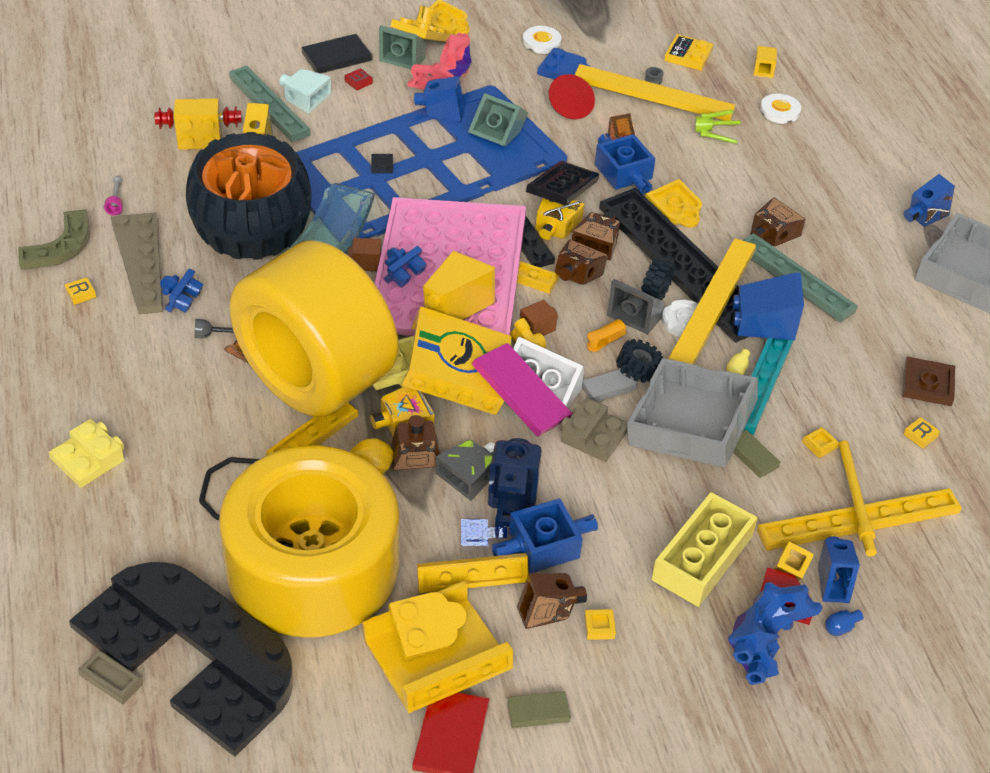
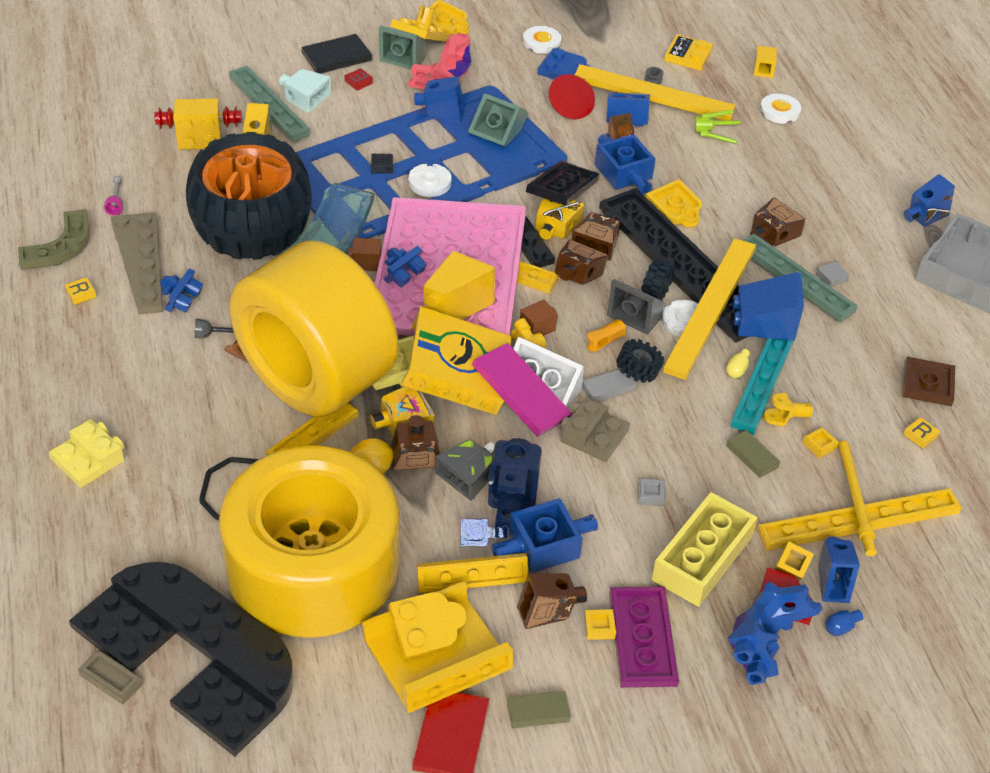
(429, 180): none -> white tile
(629, 103): none -> blue brick
(643, 637): none -> magenta tile
(651, 492): none -> light grey tile
(693, 412): light grey tile -> none
(786, 409): none -> yellow piece
(832, 274): none -> light grey tile

